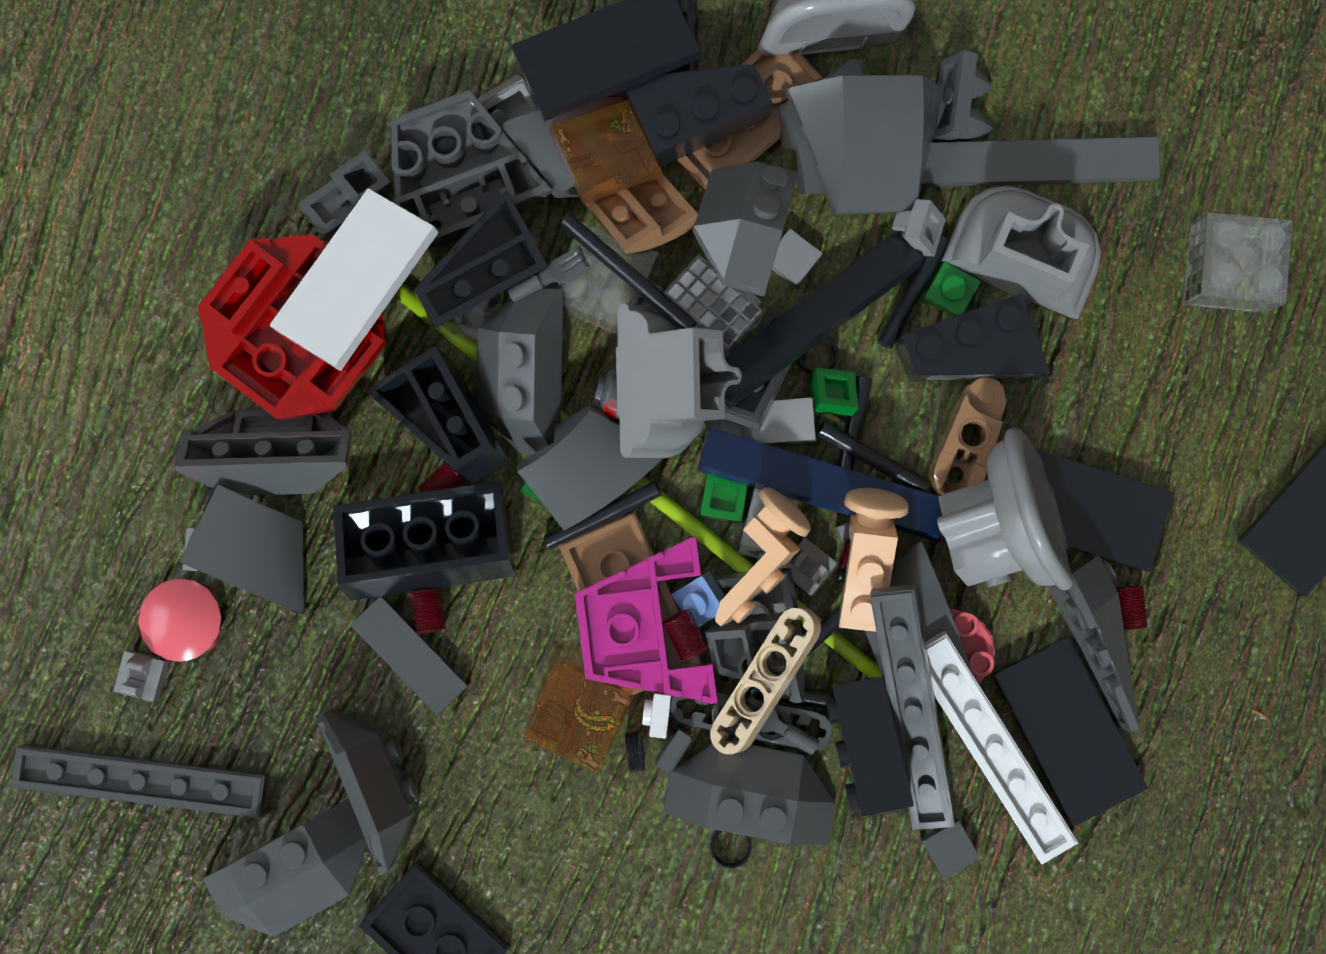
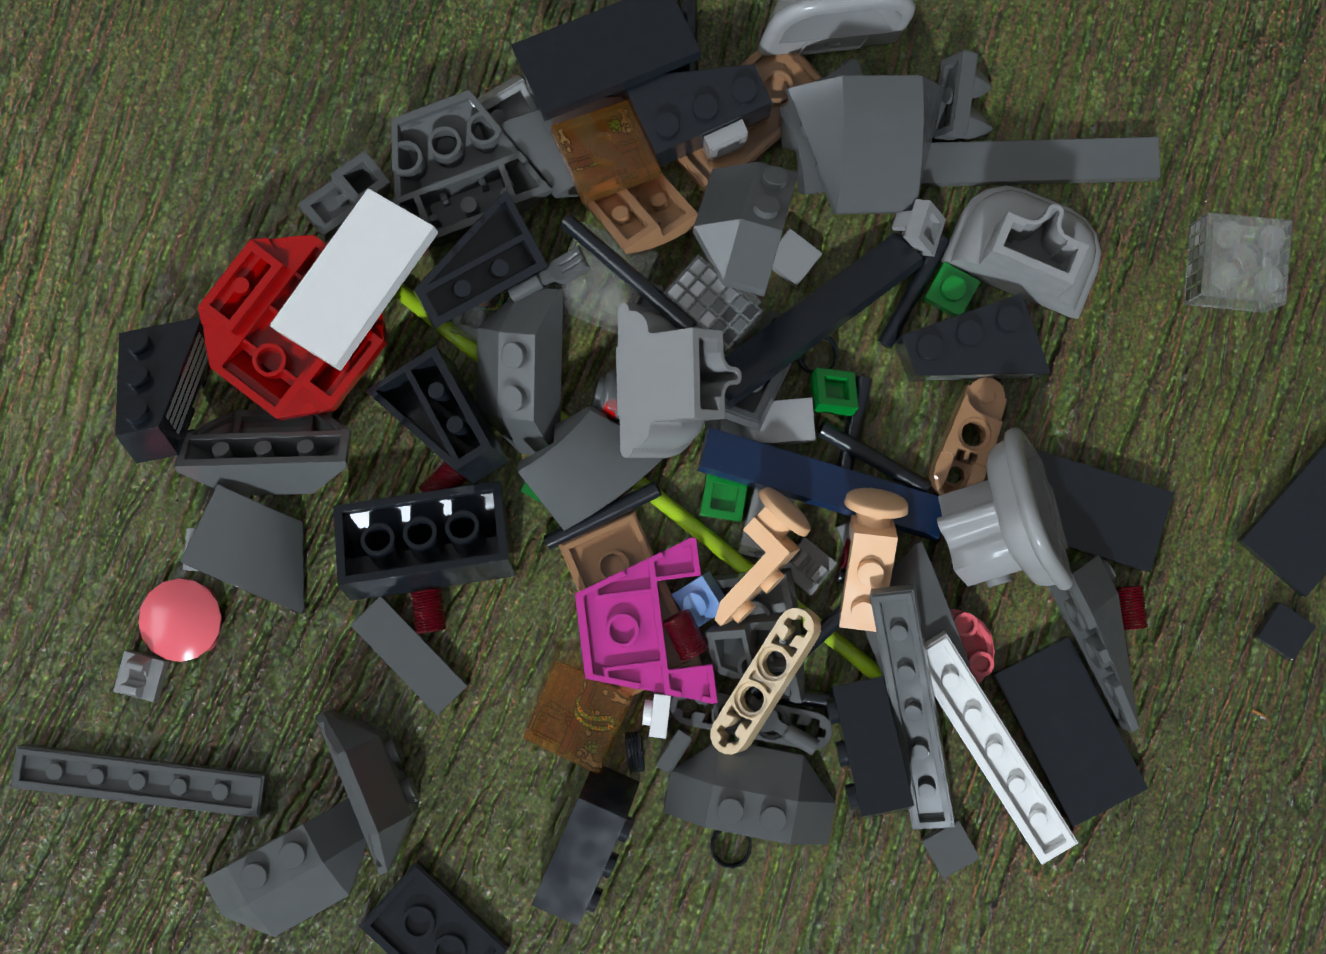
(158, 386): none -> black wedge
(587, 846): none -> black wedge
(725, 140): none -> light grey tile
(1284, 631): none -> black tile

